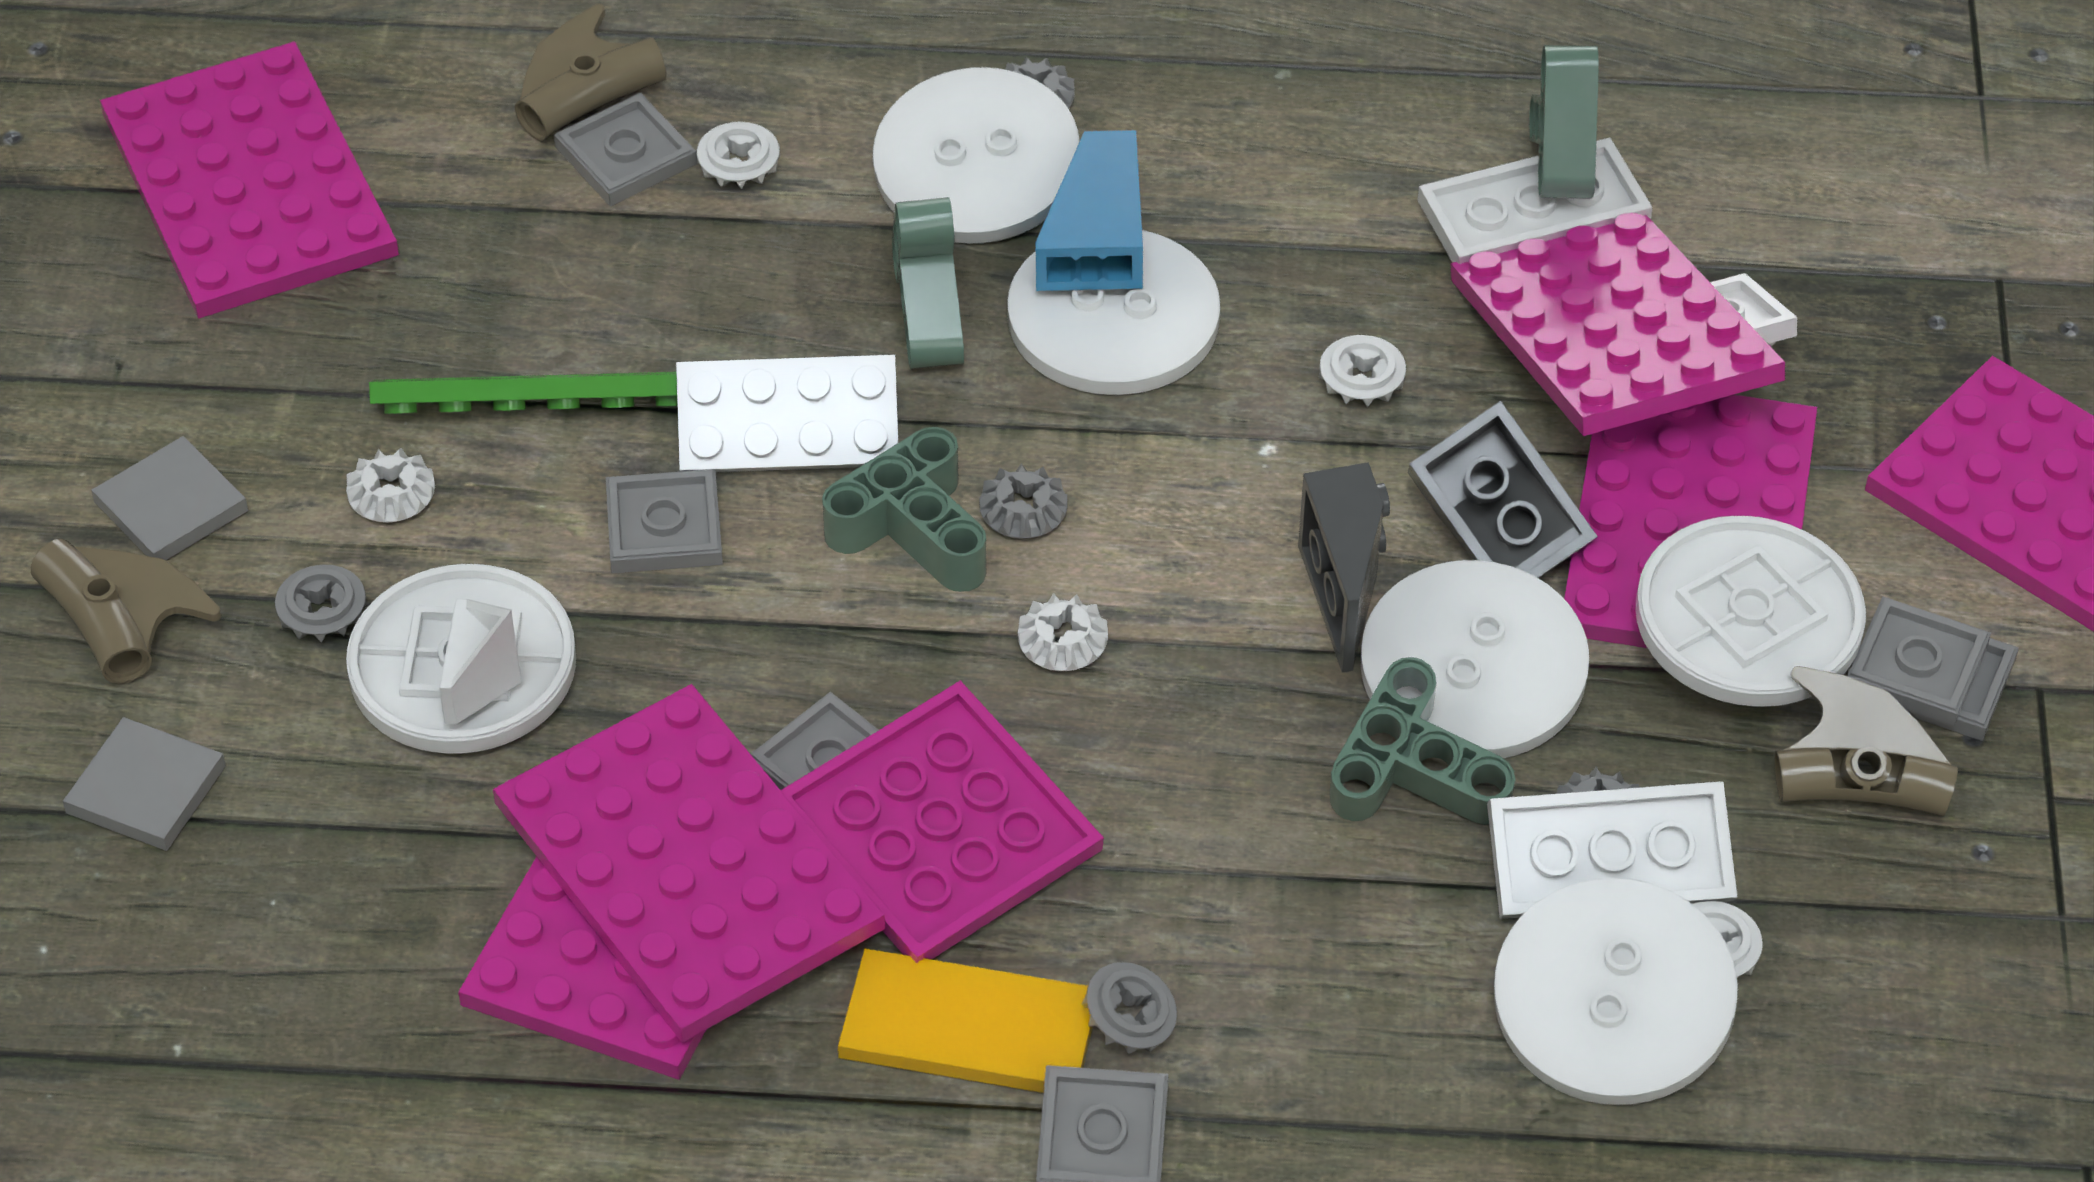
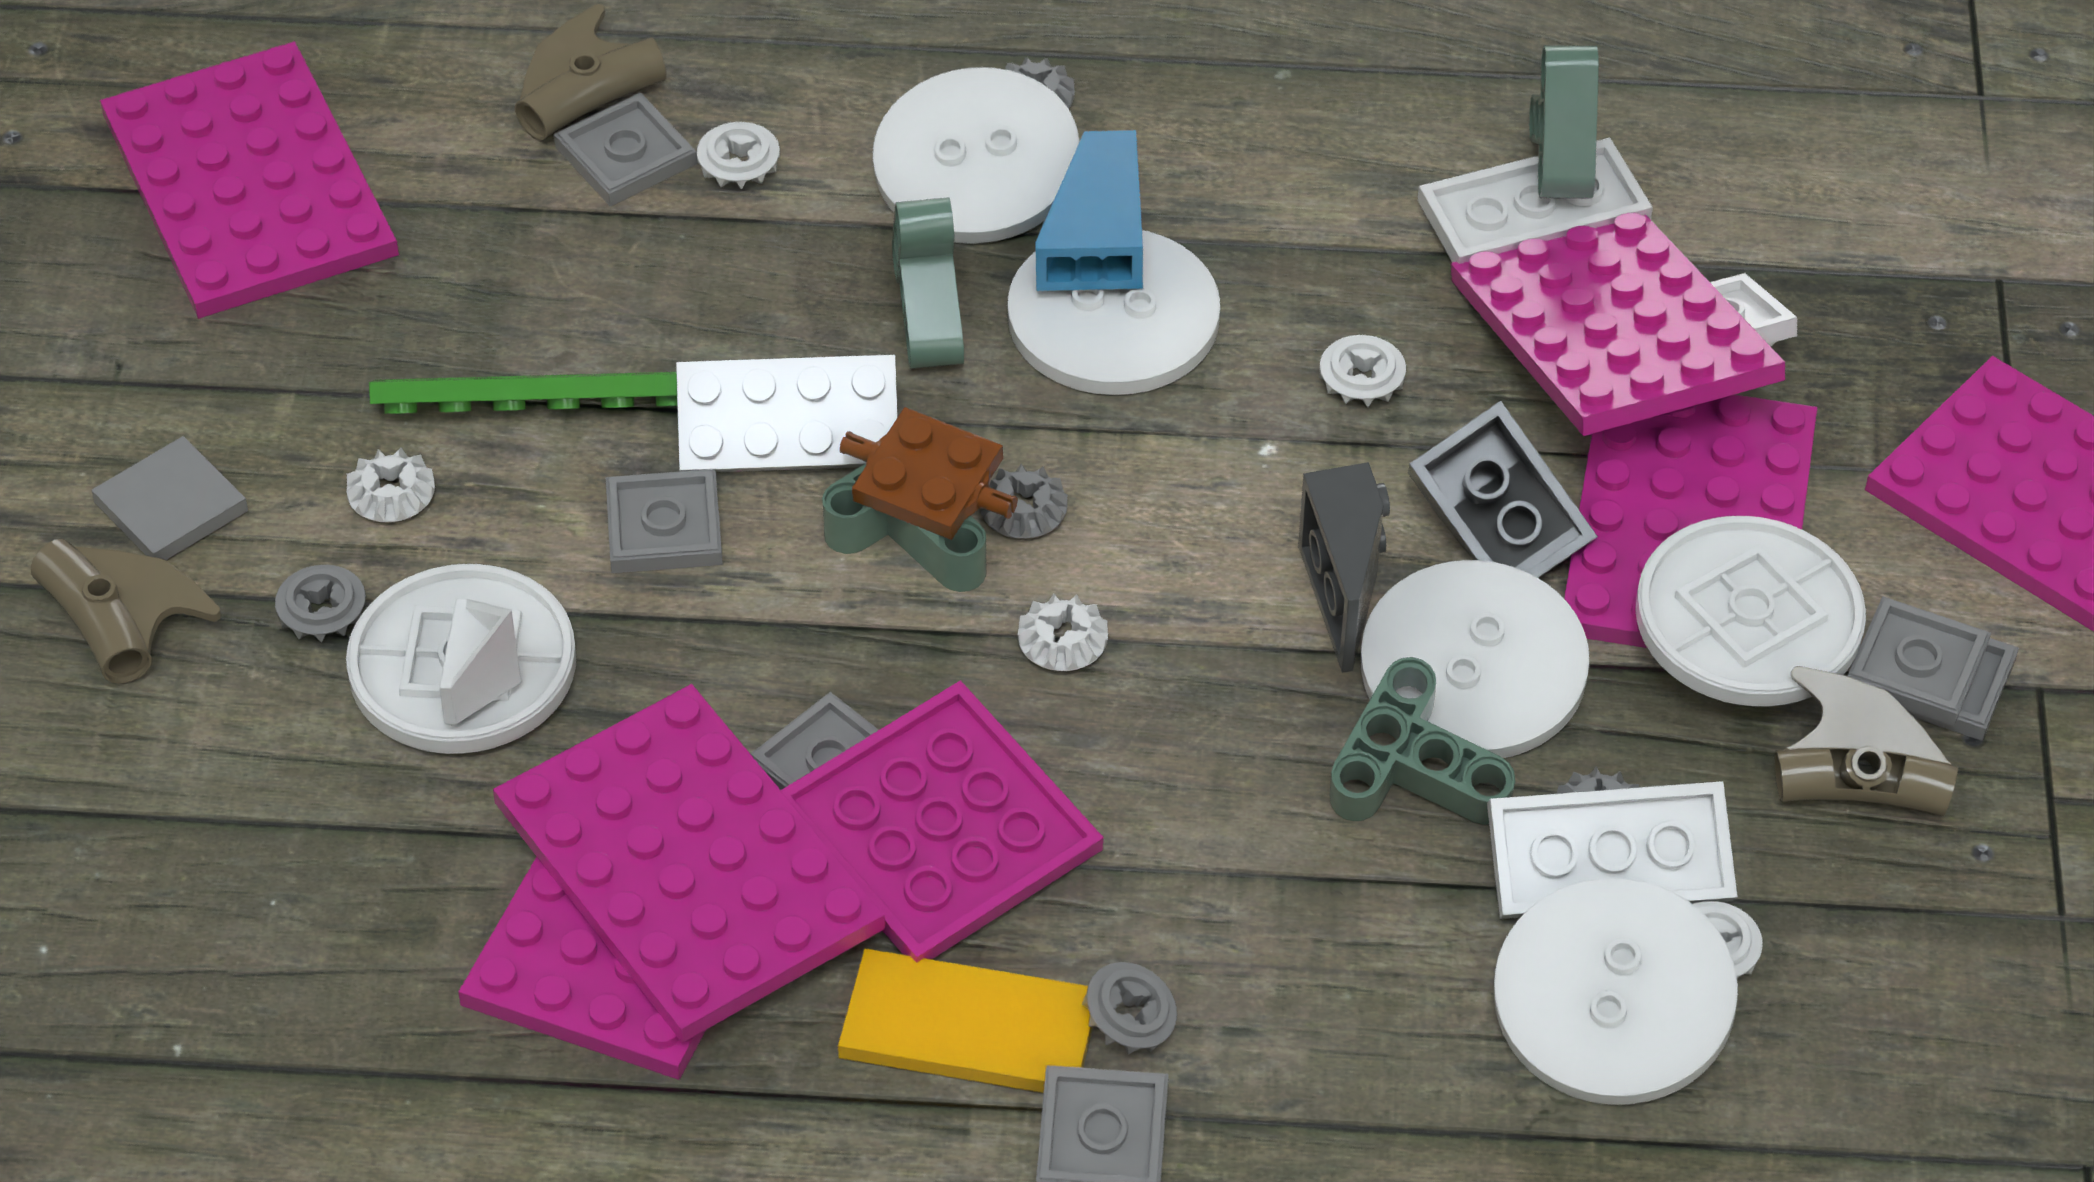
(144, 783): light grey tile -> none
(928, 473): none -> dark orange plate

